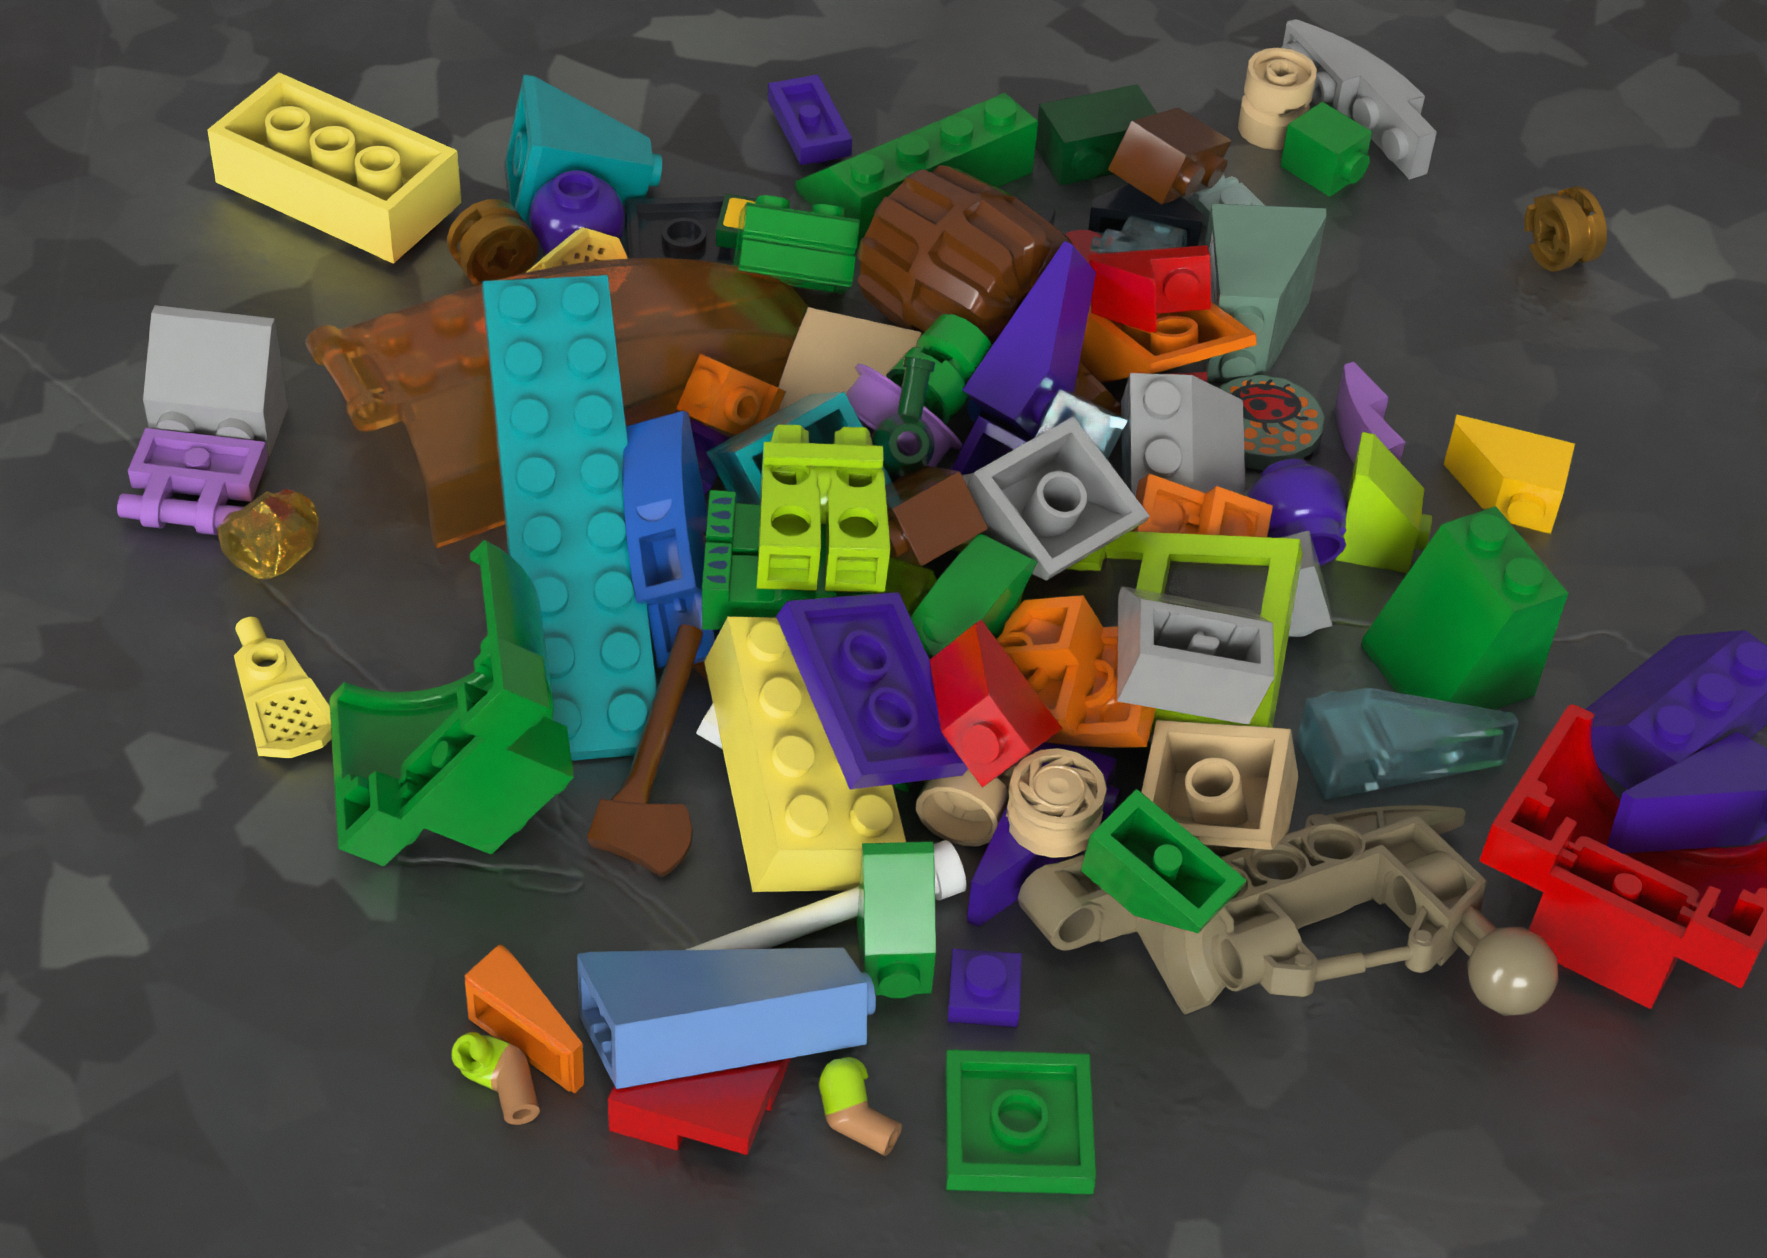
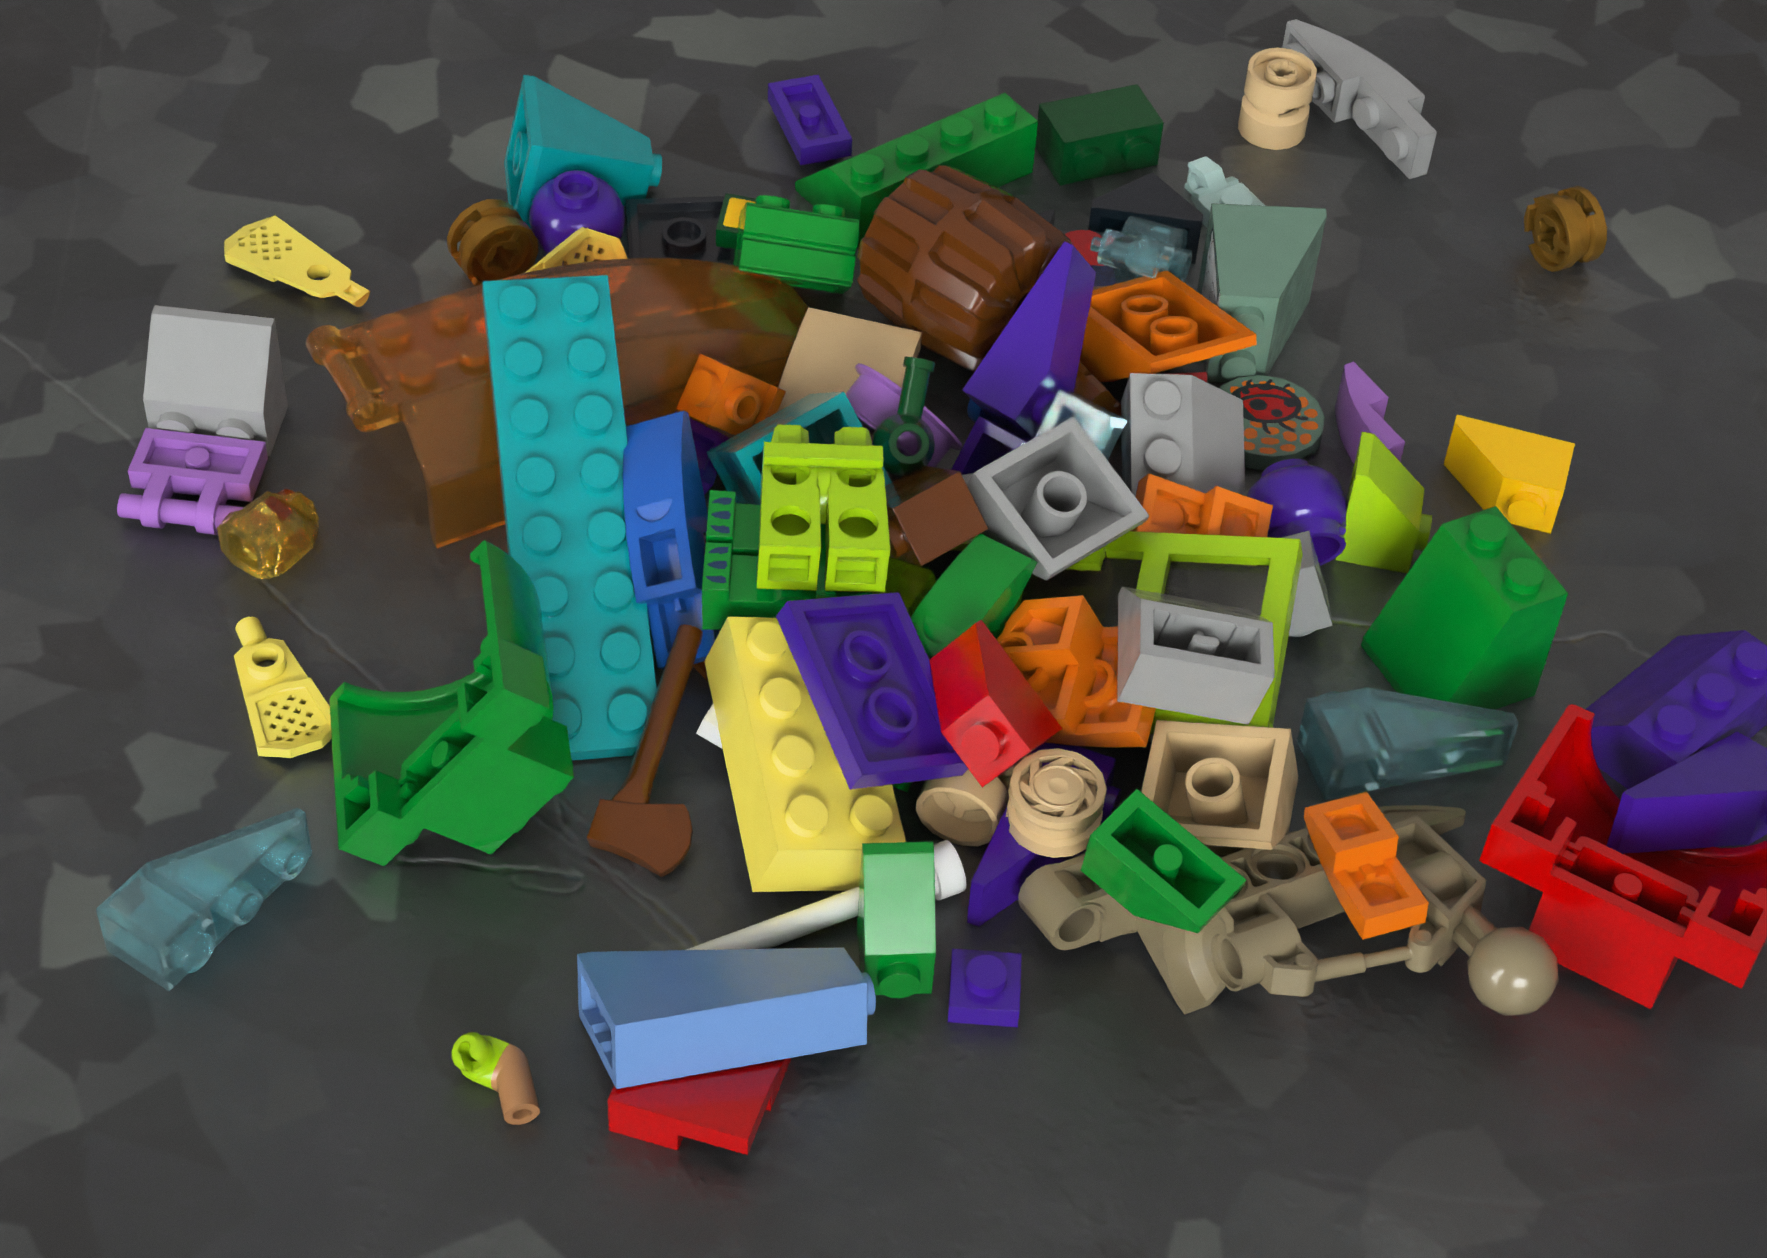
(192, 899): none -> clear light blue slope
(283, 254): none -> light yellow piece
(335, 167): light yellow brick -> none
(516, 1011): orange slope -> none
(848, 1108): arm -> none
(957, 352): green wheel -> none
(1019, 1122): green tile -> none
(1142, 283): red slope -> none
(1170, 155): reddish brown brick -> none
(1326, 149): green brick -> none
(1362, 865): none -> orange slope

